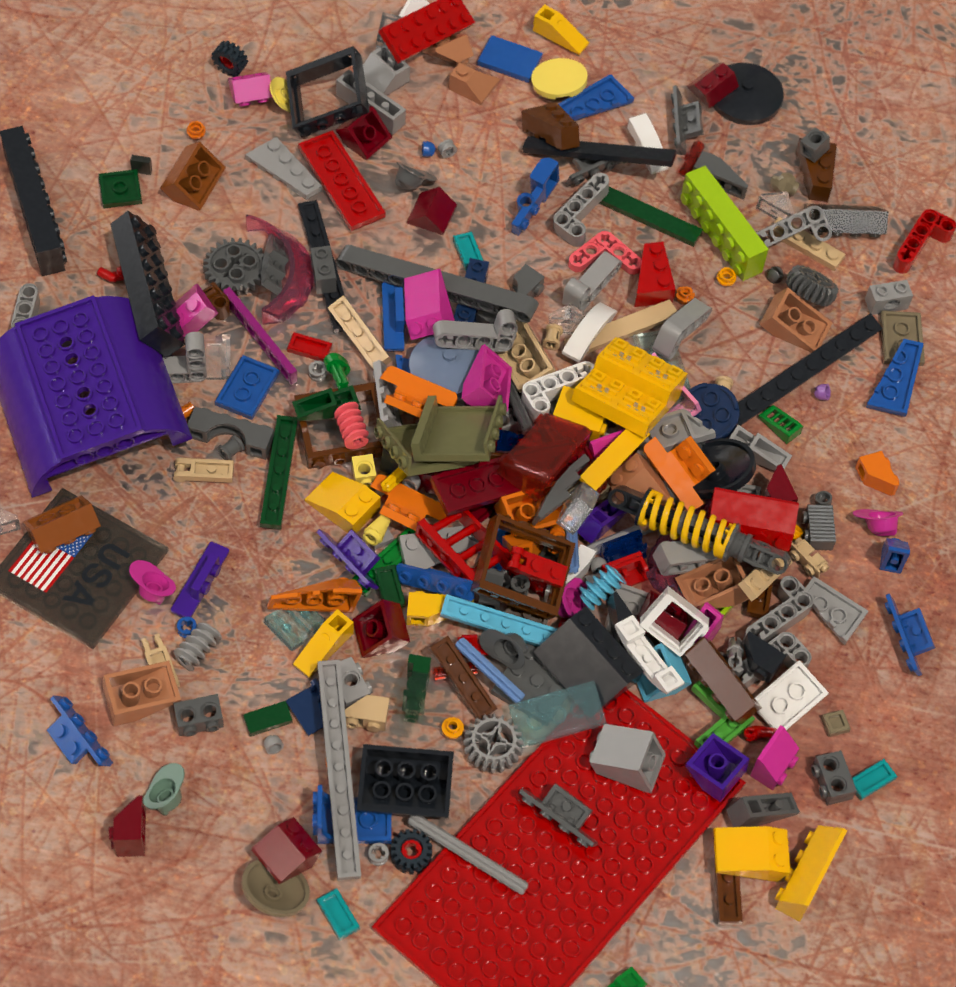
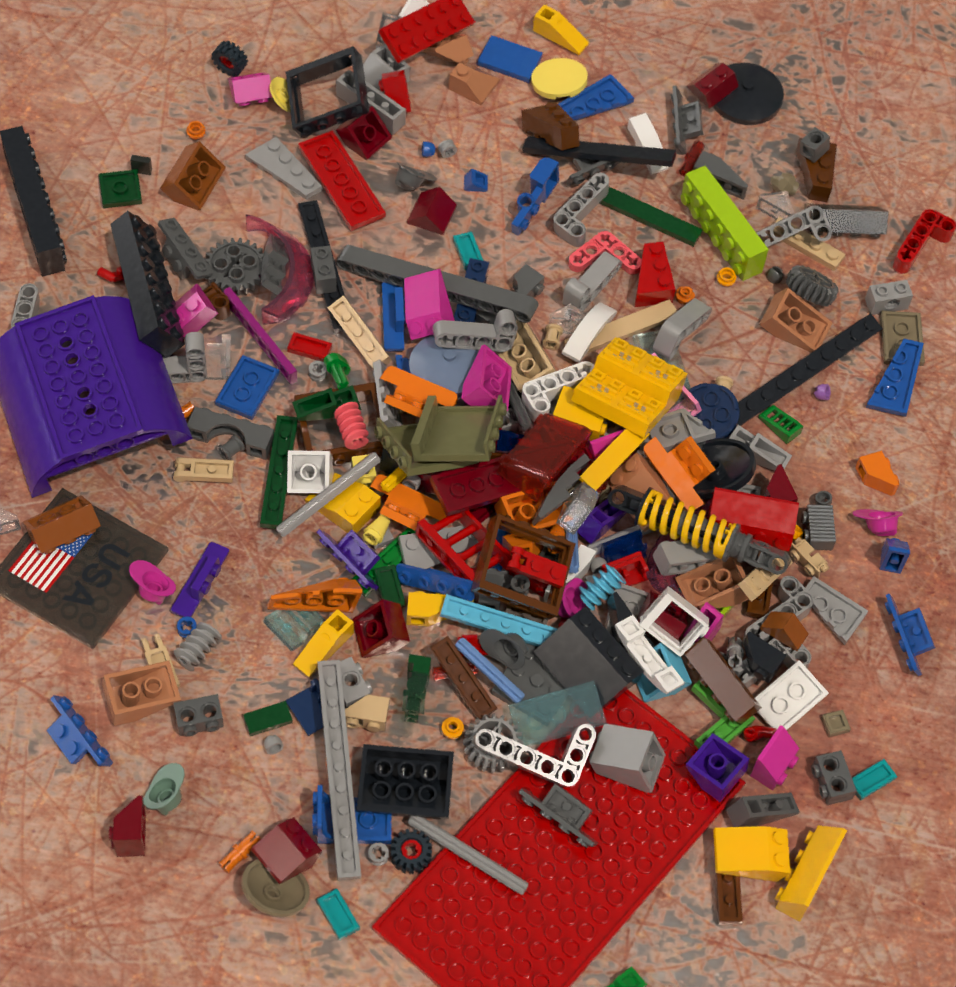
(182, 252): none -> dark grey bracket
(239, 852): none -> orange pin
(309, 471): none -> white slope
(328, 494): none -> light grey axle
(396, 88): none -> red slope
(475, 181): none -> blue slope
(537, 757): none -> beam
(785, 628): none -> dark orange slope

